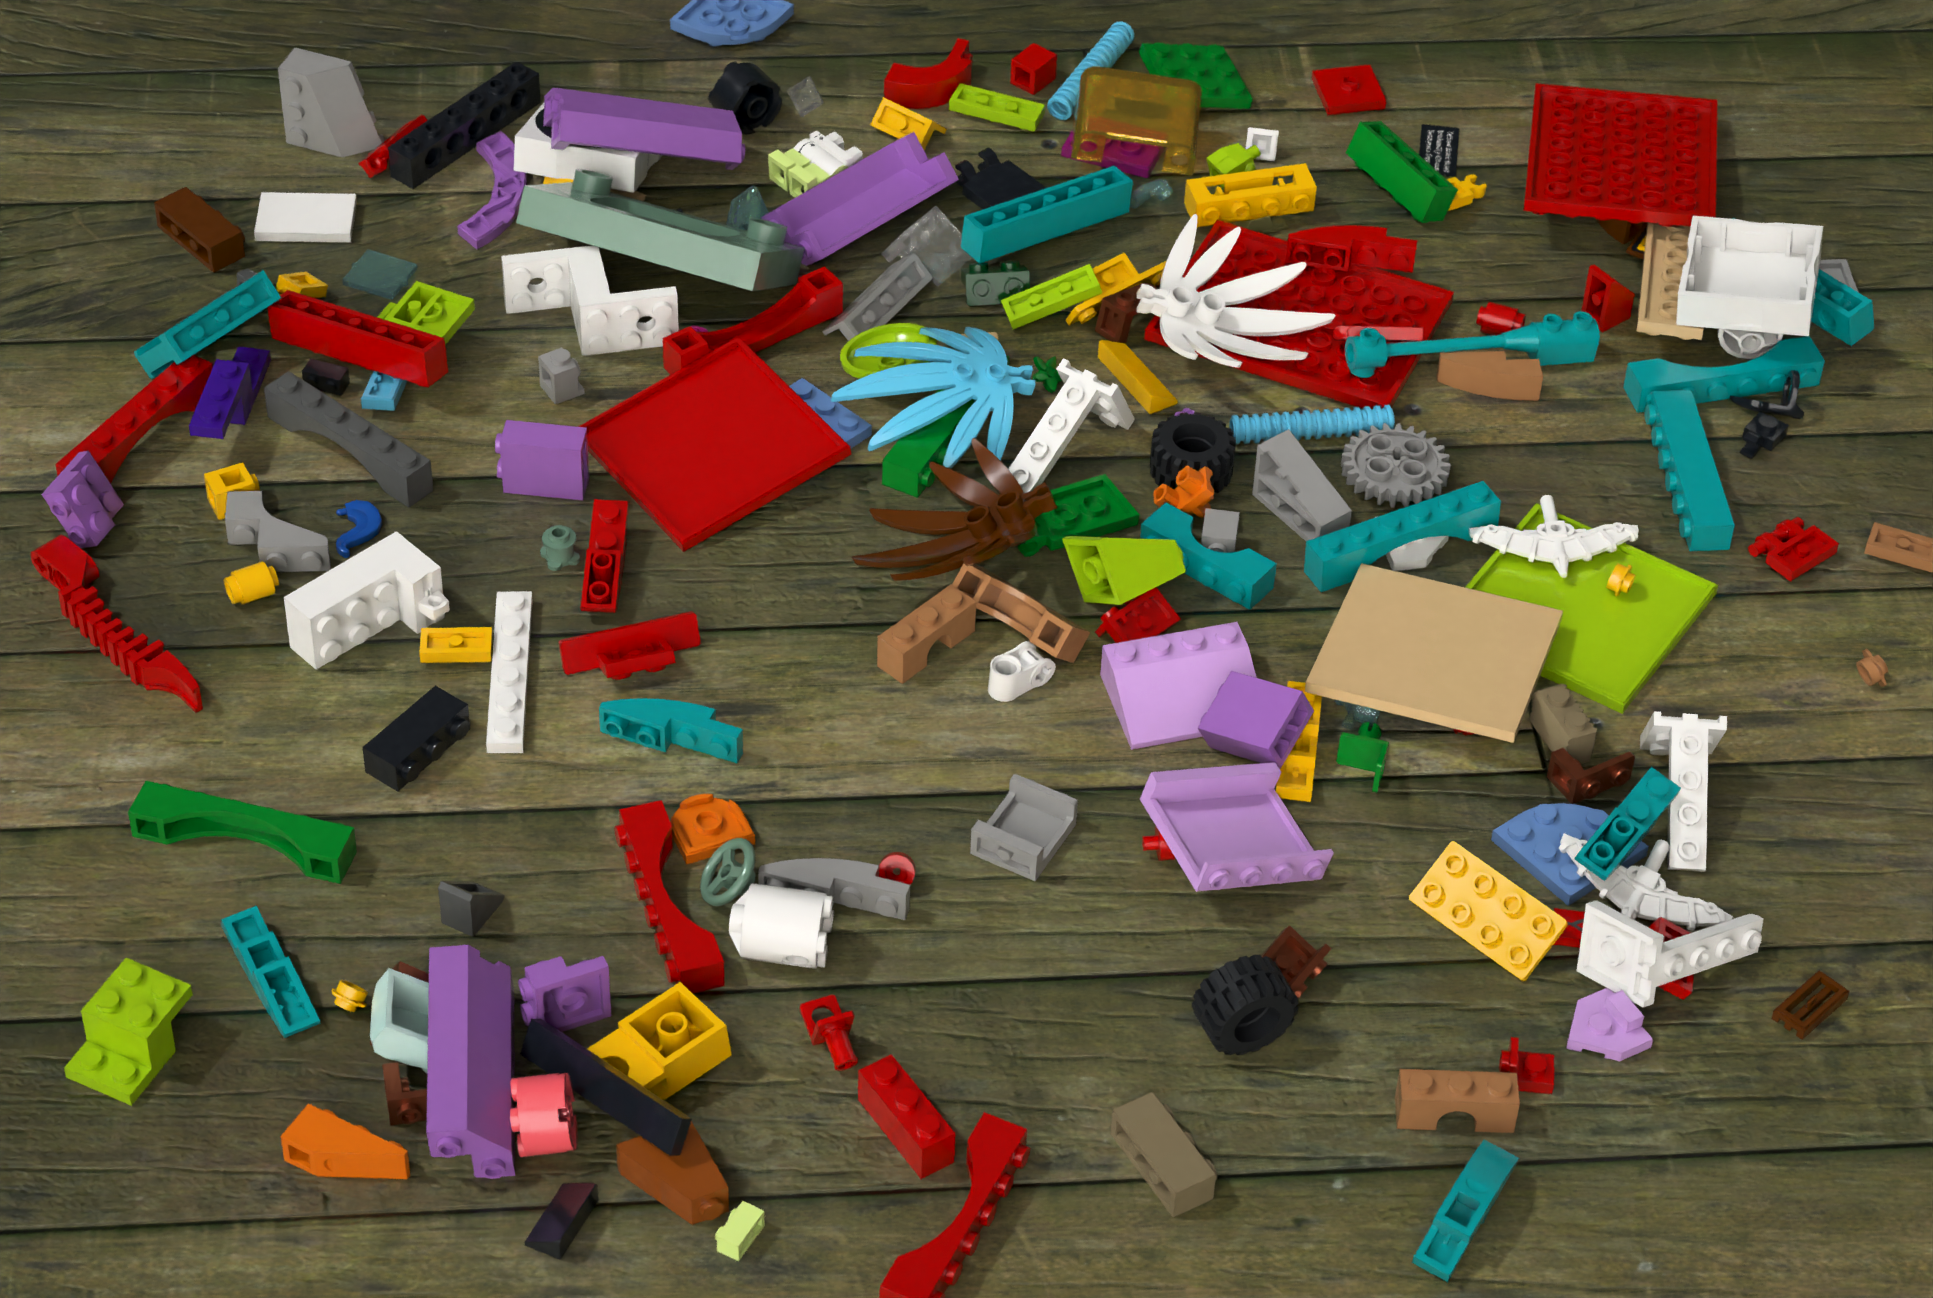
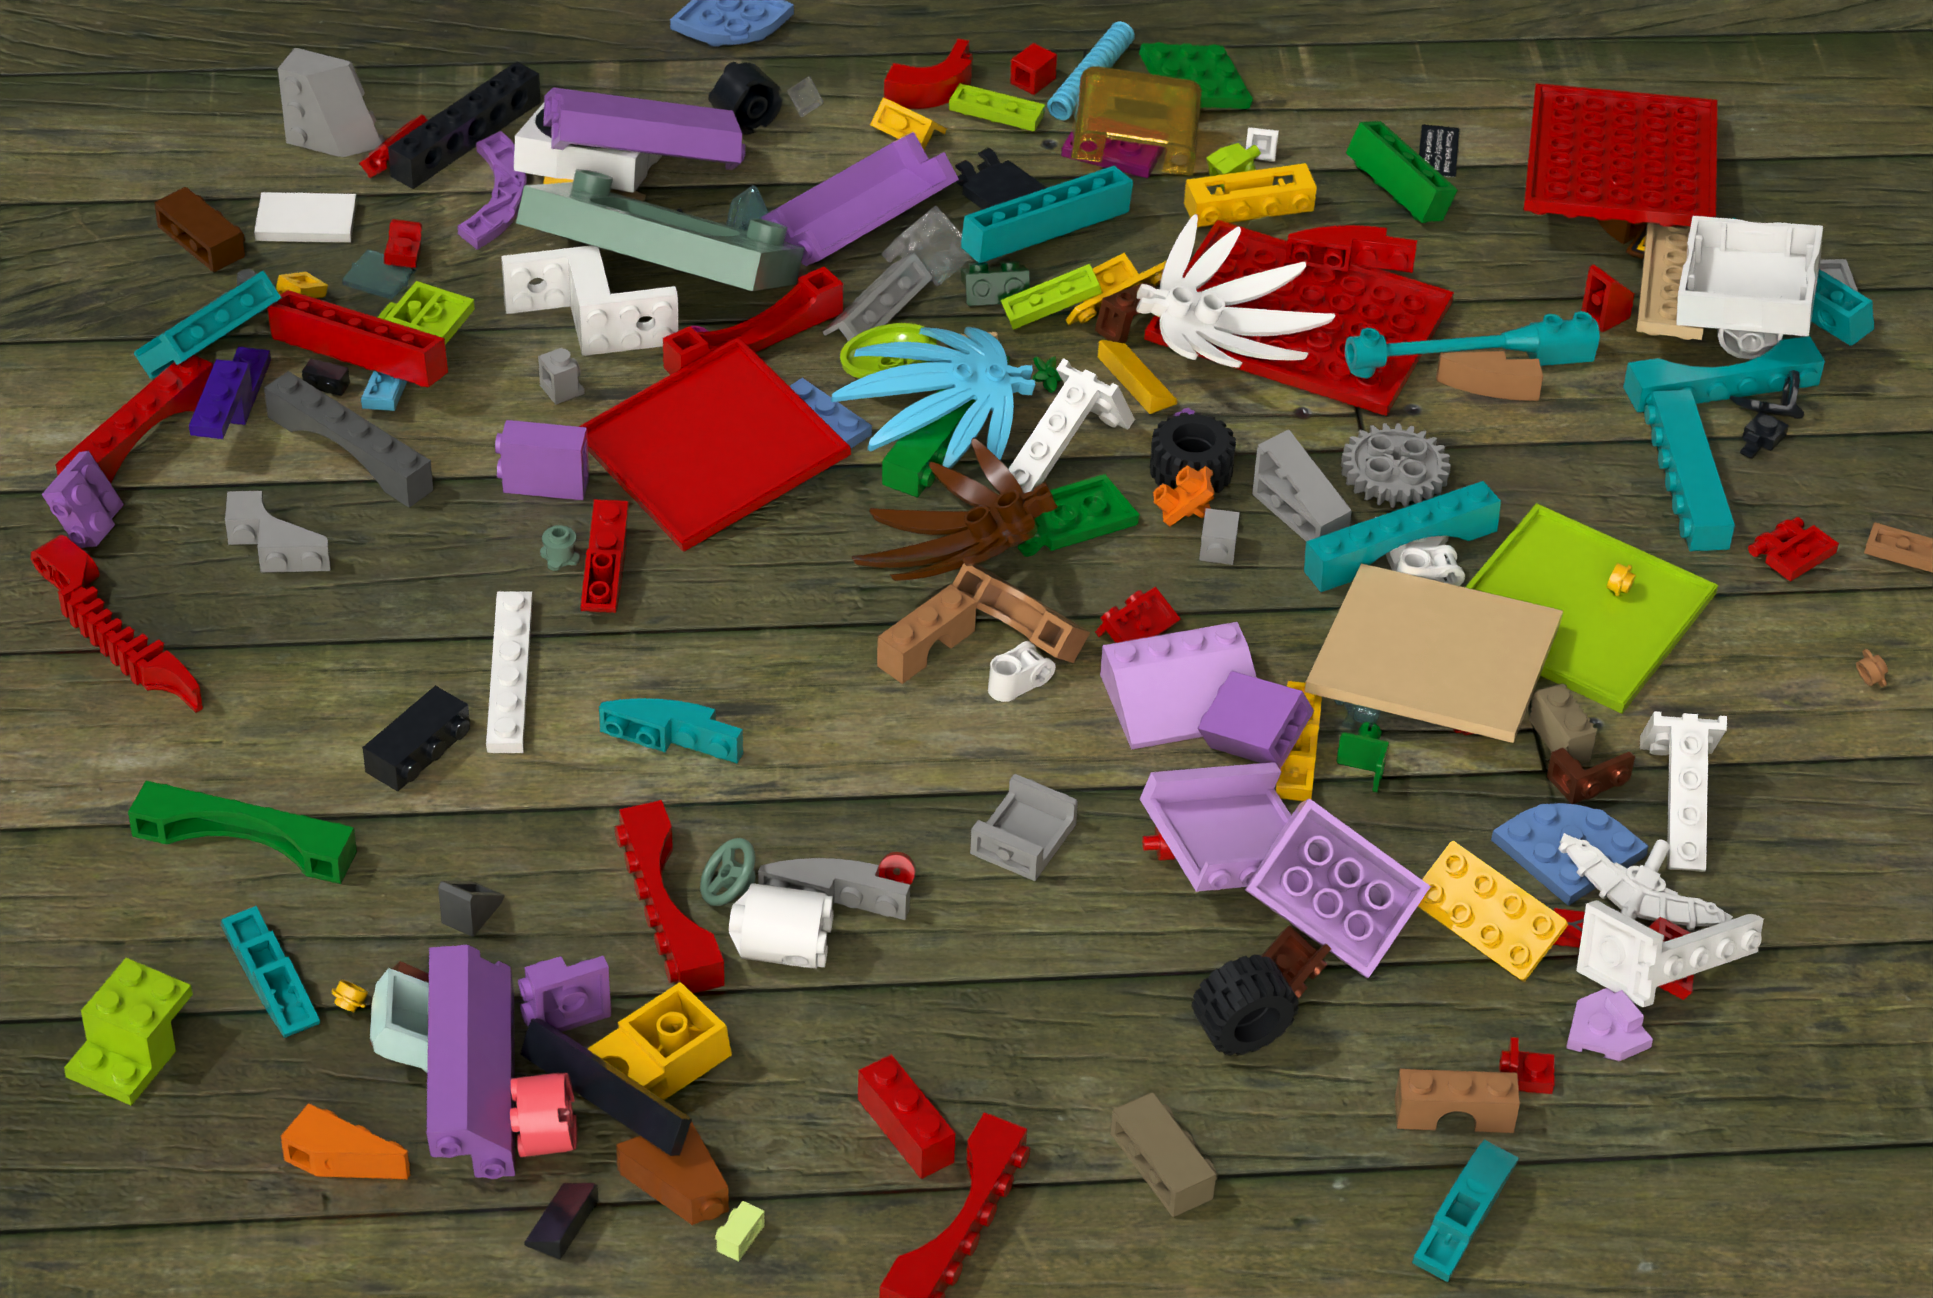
(227, 480): yellow brick -> none
(251, 583): yellow brick -> none
(363, 598): white hinge -> none
(367, 522): blue piece -> none
(403, 243): none -> red bracket
(403, 1104): copper bracket -> none
(456, 645): yellow plate -> none
(631, 647): red bracket -> none
(706, 824): orange tile -> none
(811, 162): hips -> none
(832, 1030): red bracket -> none
(1121, 568): lime slope -> none
(1148, 189): clear light blue arm -> none
(1239, 575): teal arch -> none
(1311, 424): medium azure piece -> none
(1337, 887): none -> lavender slope
(1348, 89): red plate -> none
(1391, 334): hinge -> none
(1432, 564): none -> white piece
(1466, 191): yellow plate -> none
(1499, 318): red brick -> none
(1555, 539): white bar -> none
(1628, 824): teal slope -> none
(1795, 1021): reddish brown tile -> none

